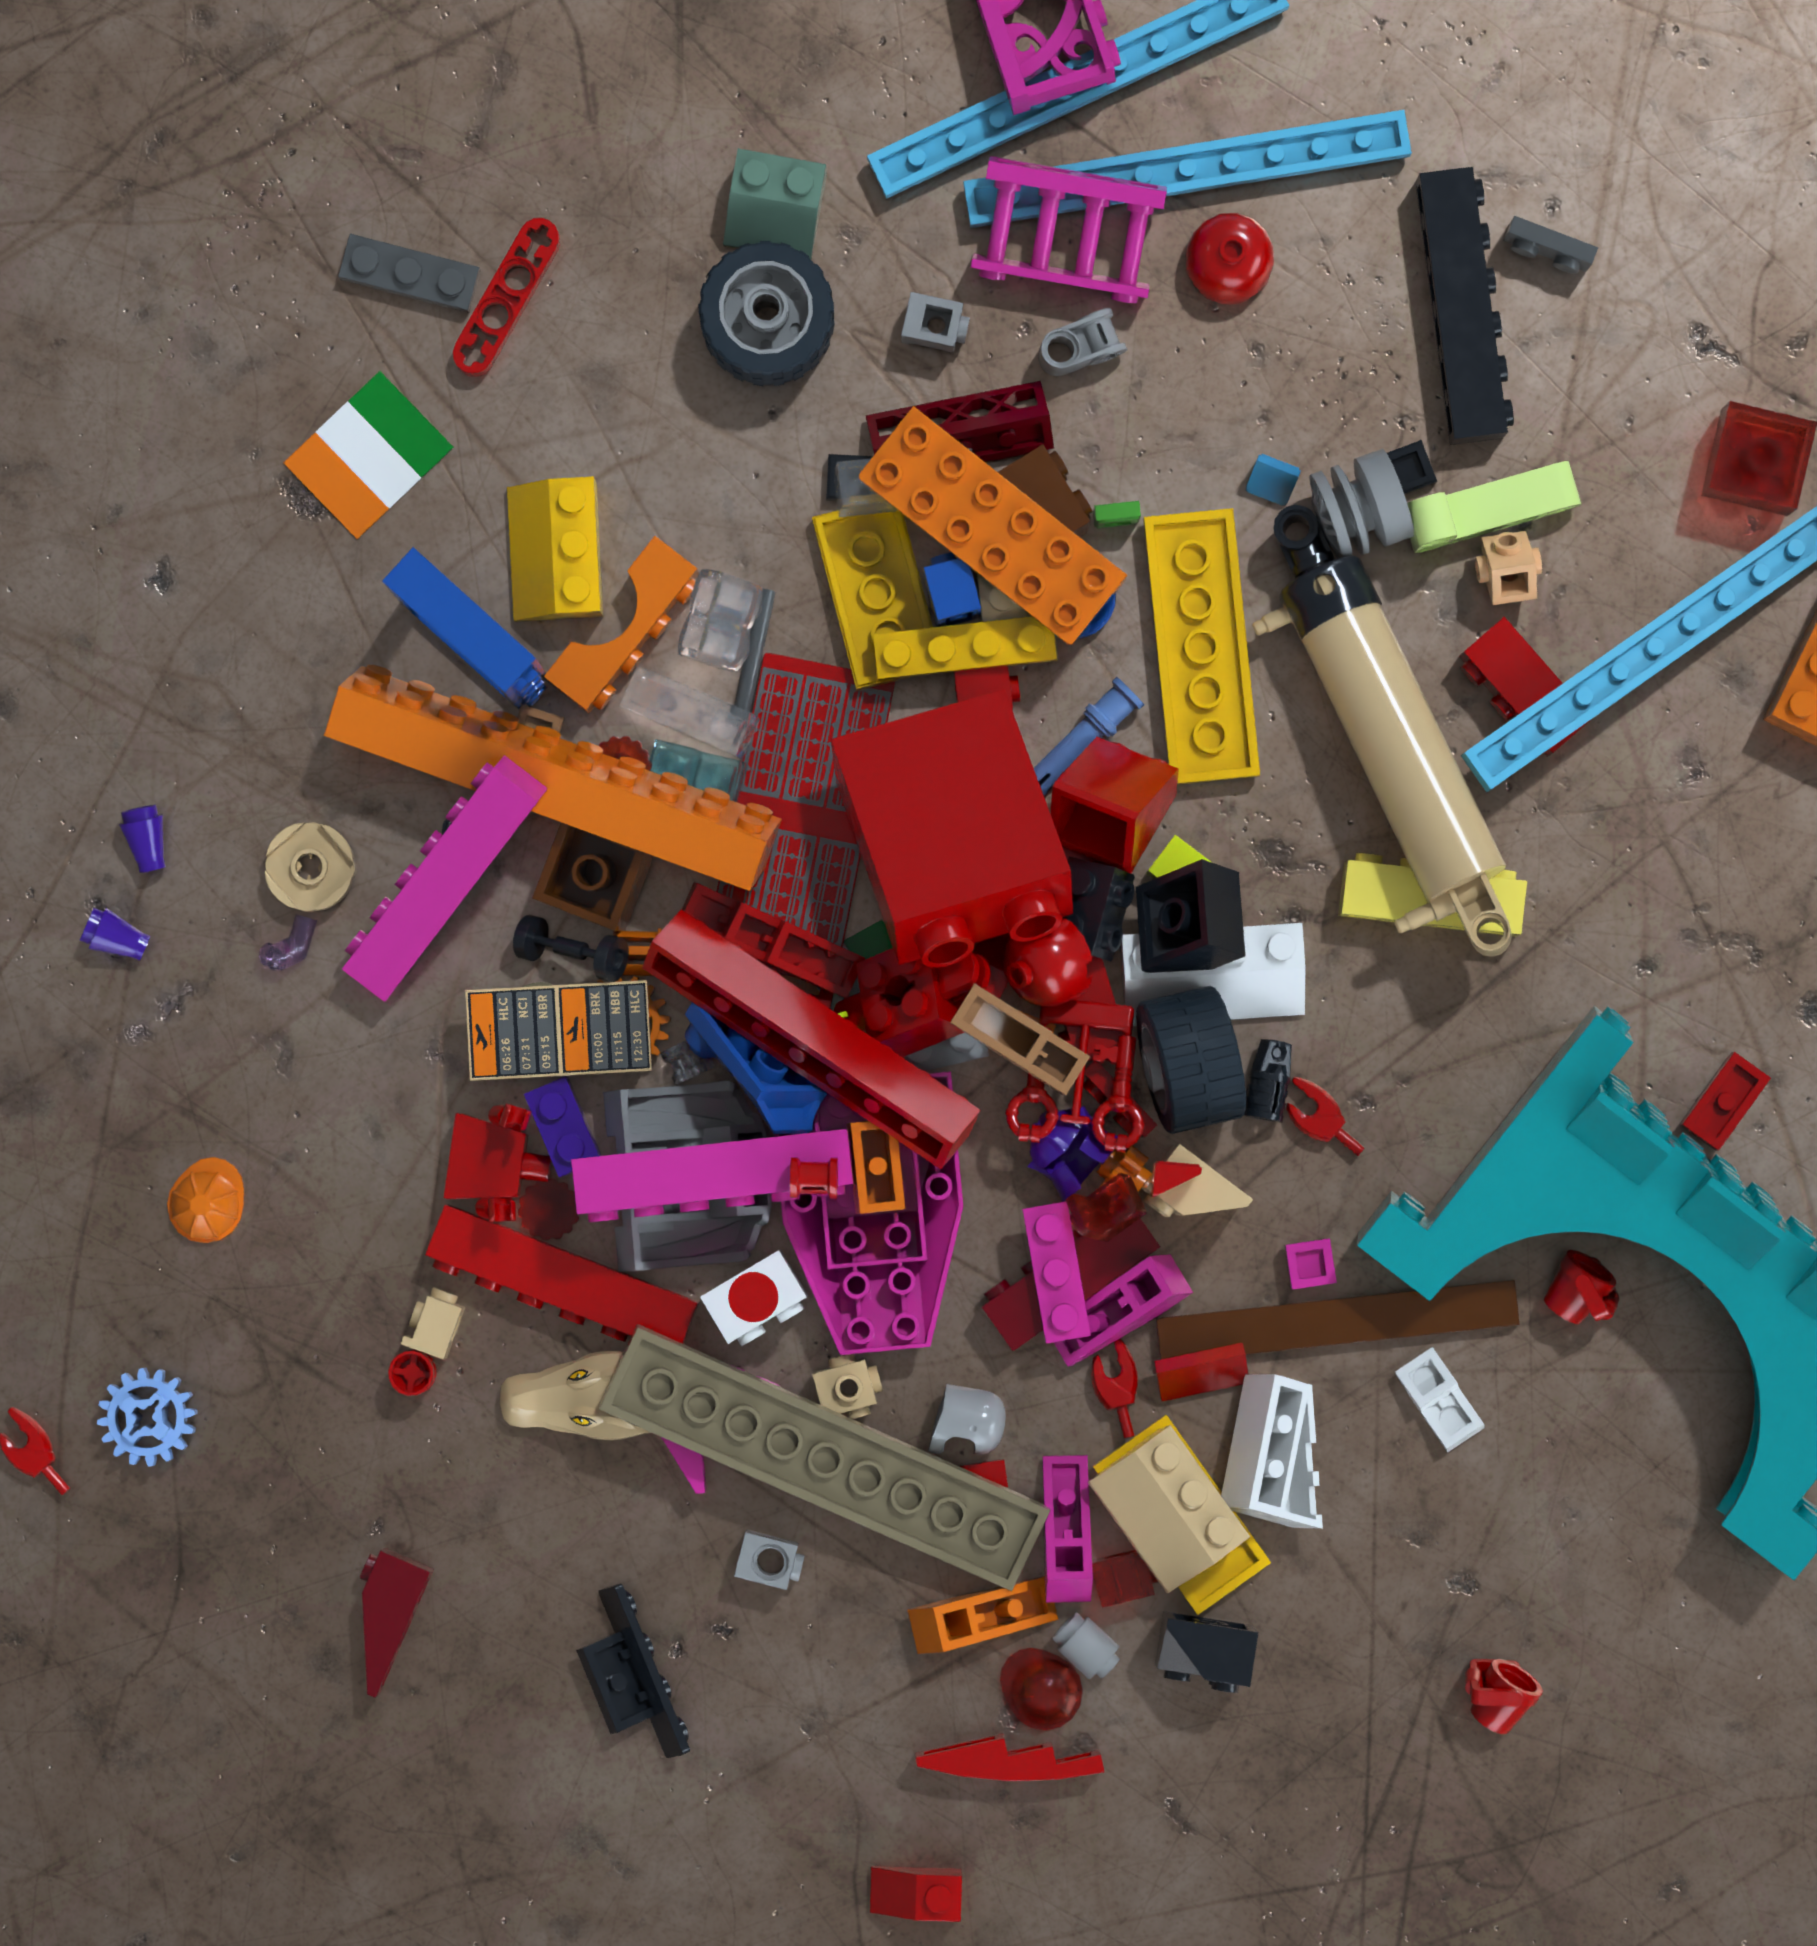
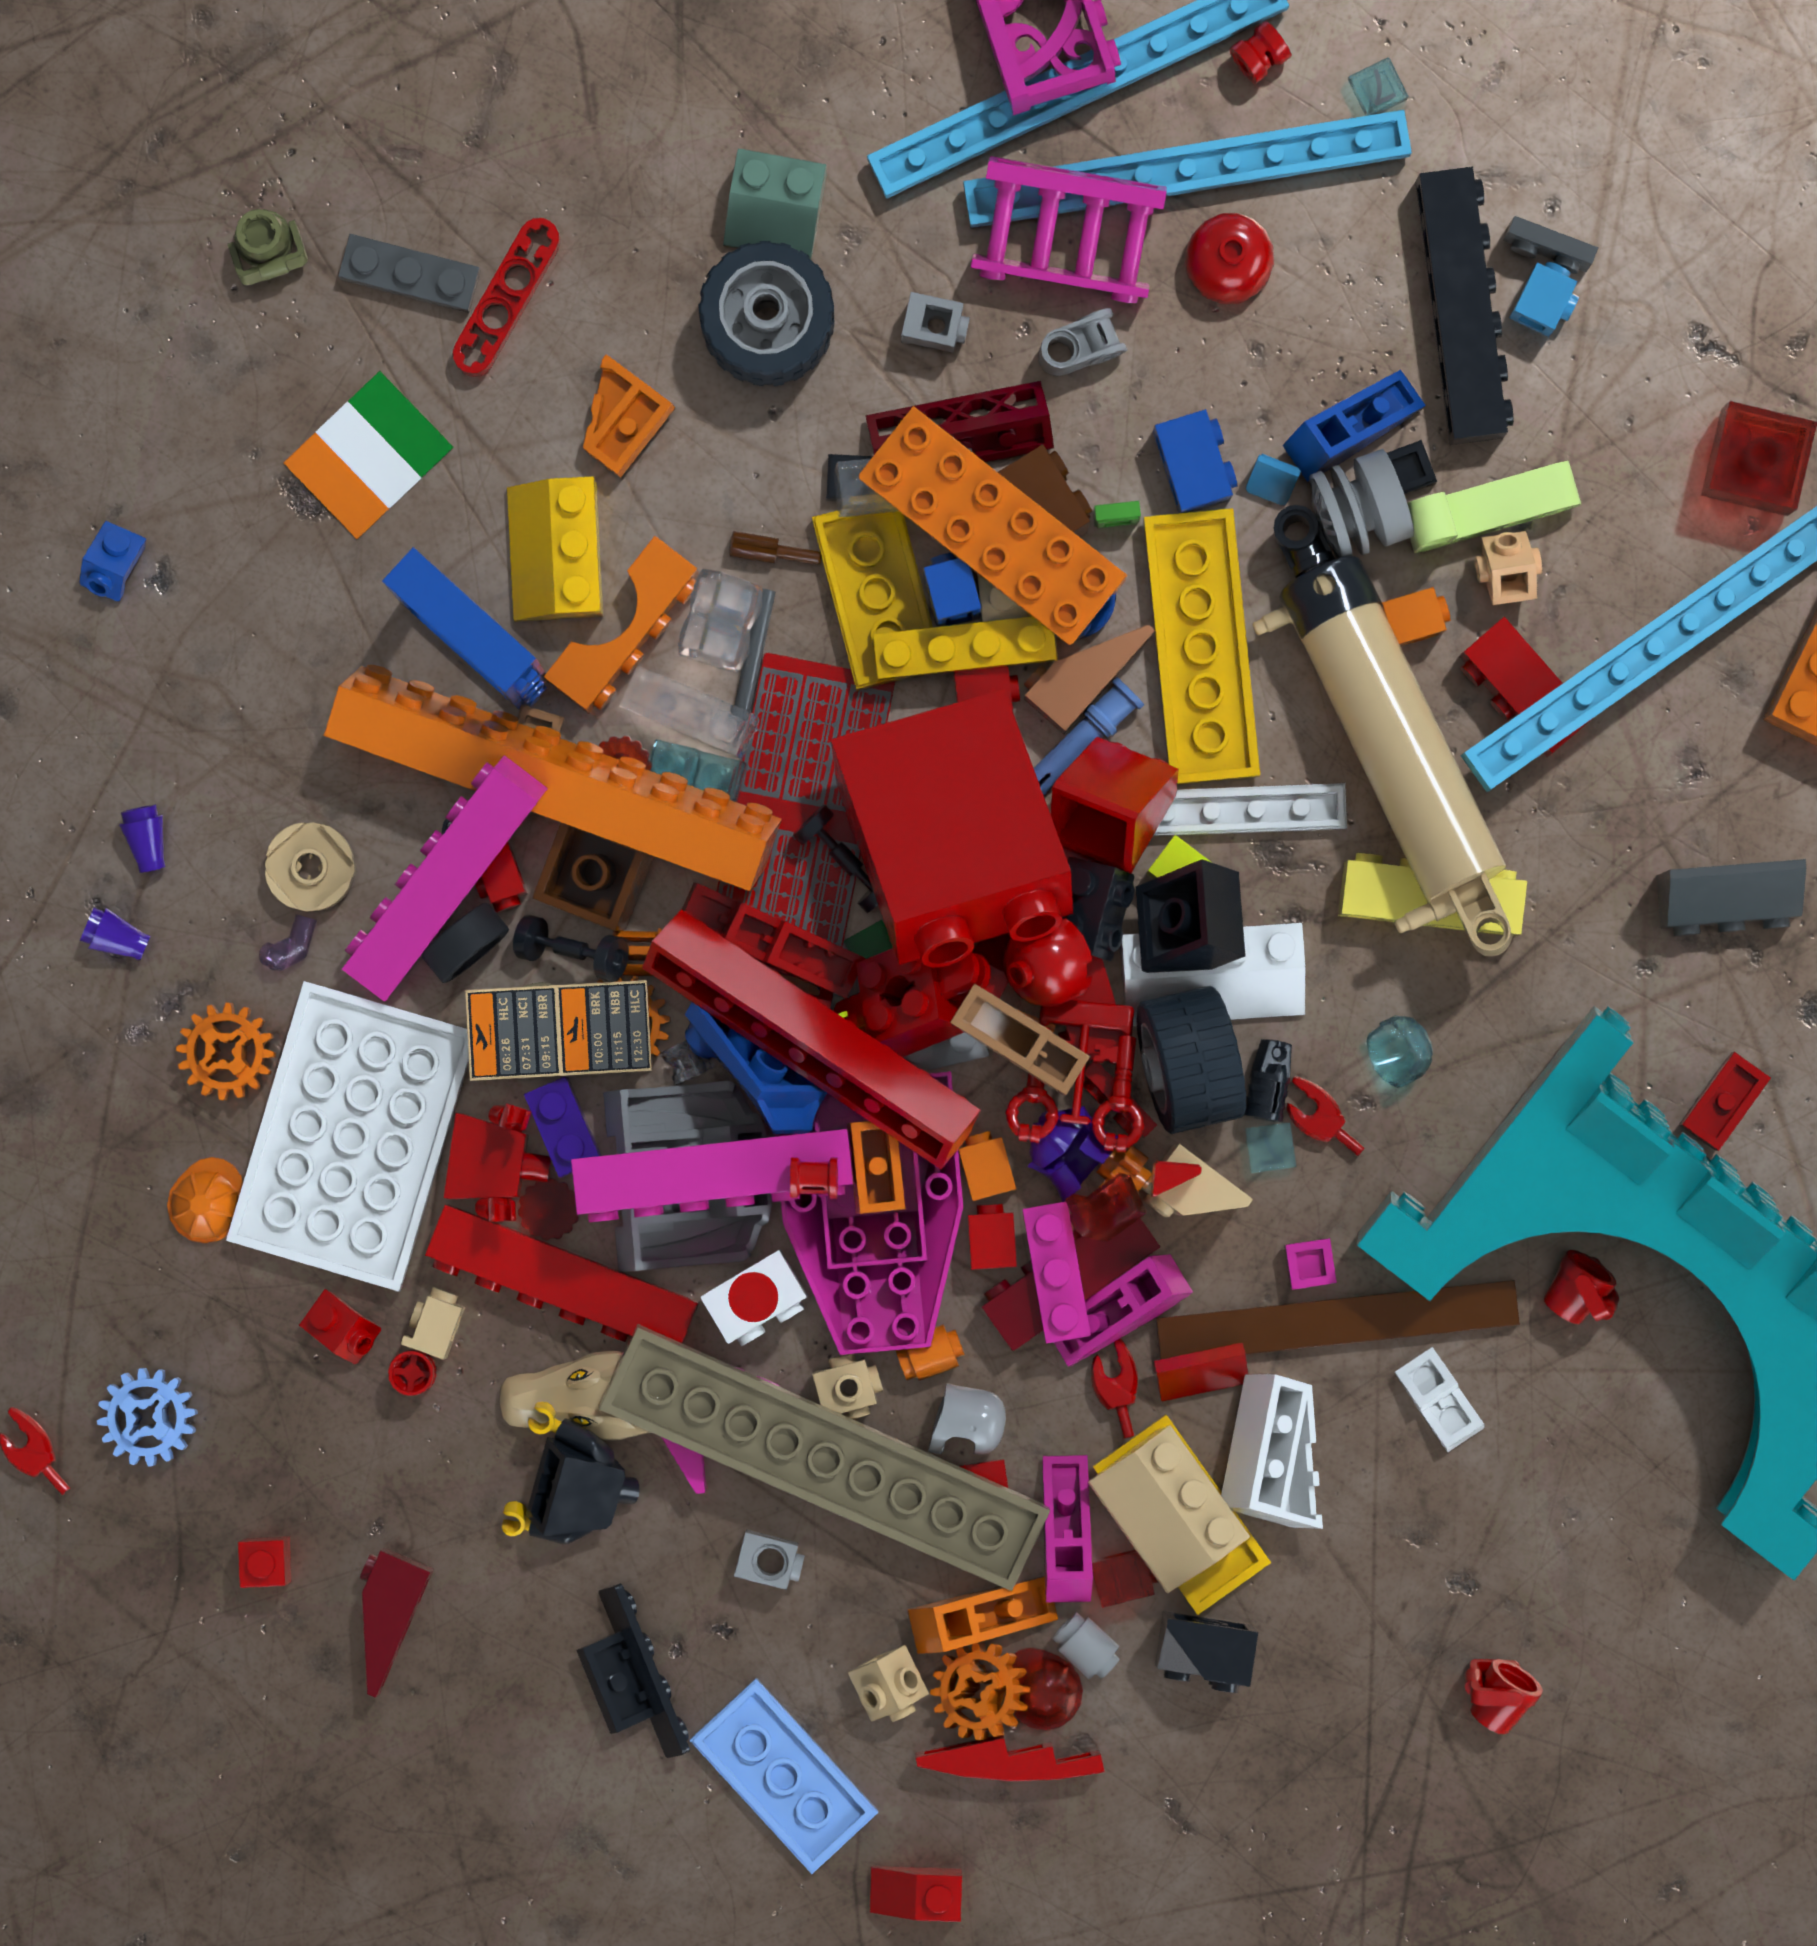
(110, 561): none -> blue bracket
(212, 1037): none -> orange gear
(264, 1562): none -> red brick
(266, 245): none -> olive piece
(340, 1327): none -> red bracket
(351, 1136): none -> white plate
(465, 942): none -> black tyre
(502, 881): none -> red brick
(573, 1486): none -> black torso
(623, 417): none -> orange wing
(767, 549): none -> reddish brown axle
(784, 1775): none -> light blue tile
(838, 852): none -> black wheel
(889, 1684): none -> tan brick
(932, 1360): none -> orange brick
(986, 1166): none -> orange brick
(989, 1706): none -> orange gear
(992, 1238): none -> red brick
(1077, 680): none -> nougat slope
(1194, 461): none -> blue brick
(1256, 810): none -> white tile
(1260, 52): none -> red wheel
(1270, 1147): none -> clear light blue tile
(1352, 424): none -> blue slope
(1378, 87): none -> clear light blue tile
(1400, 1050): none -> clear light blue hair
(1417, 616): none -> orange brick
(1545, 298): none -> dark azure brick
(1731, 896): none -> dark grey slope

